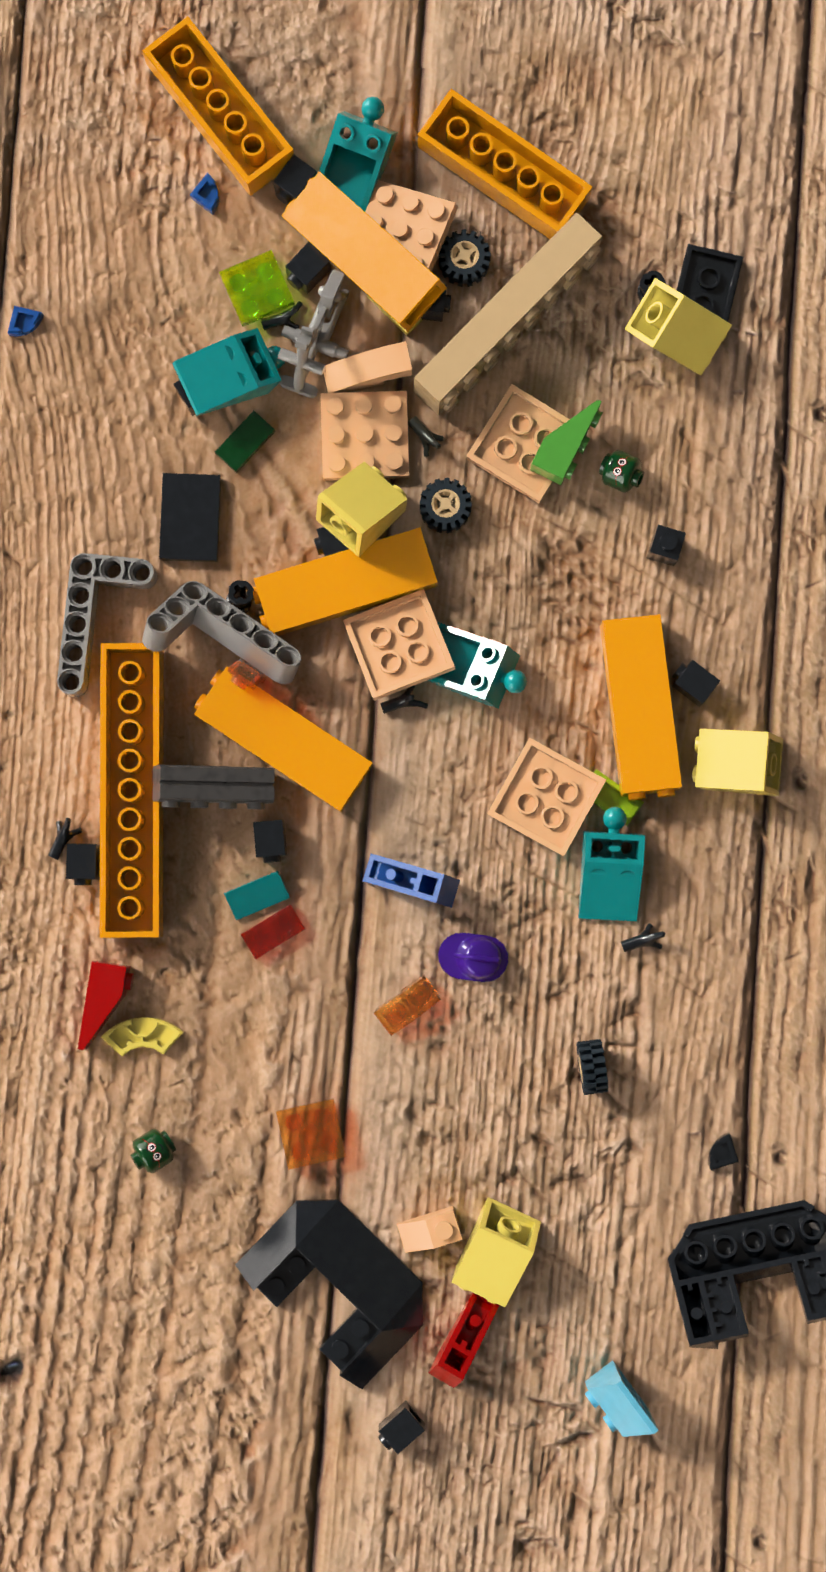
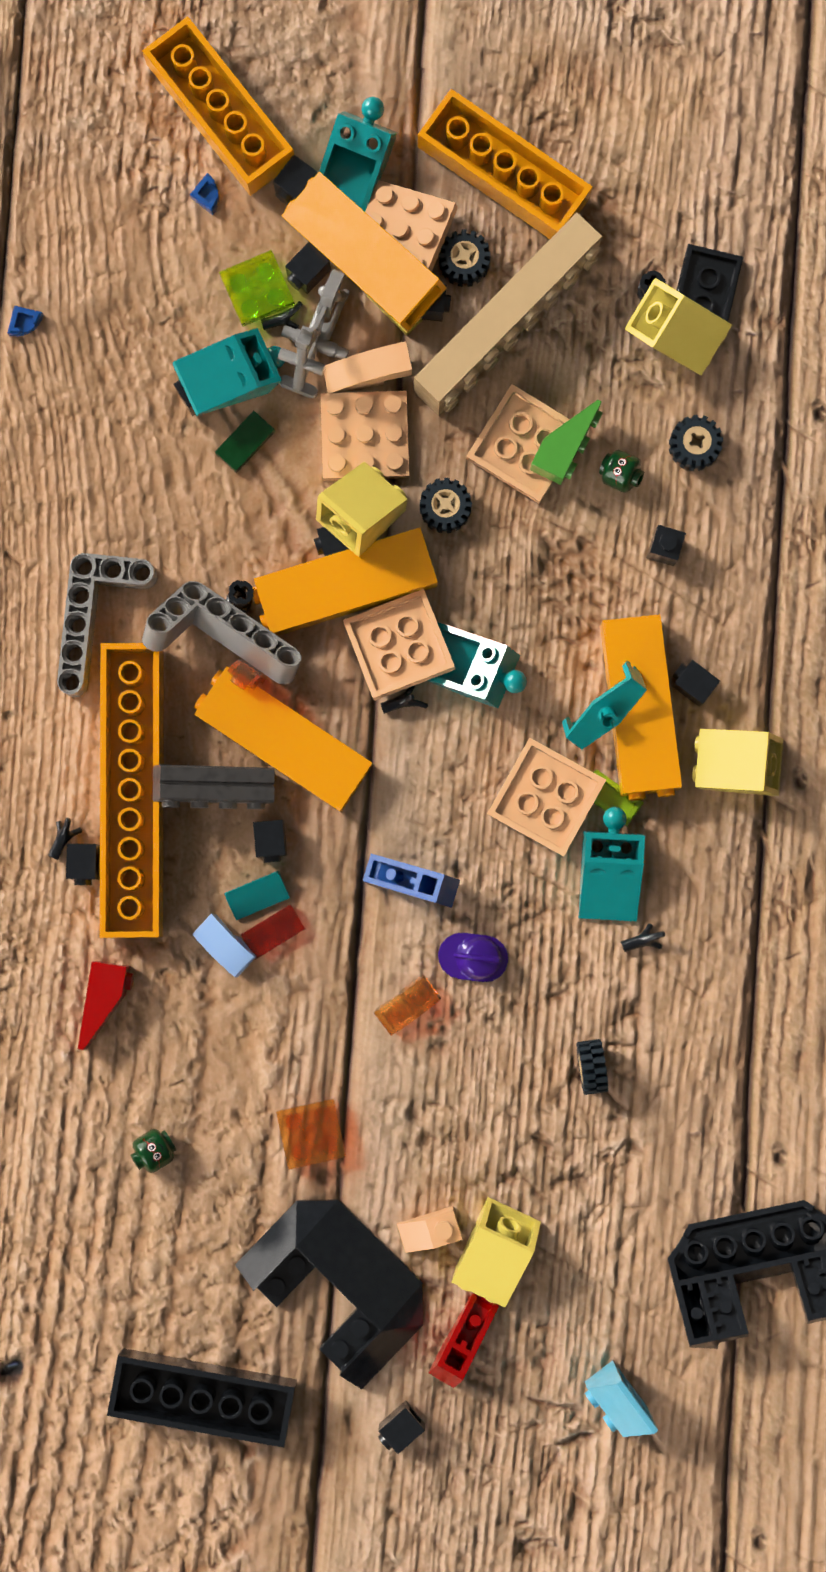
(142, 1032): light yellow tile -> none
(190, 517): black tile -> none
(202, 1397): none -> black brick
(224, 946): none -> light blue slope
(426, 436): pearl dark grey bar -> none
(606, 710): none -> teal piece
(695, 452): none -> black wheel
(722, 1152): black tile -> none

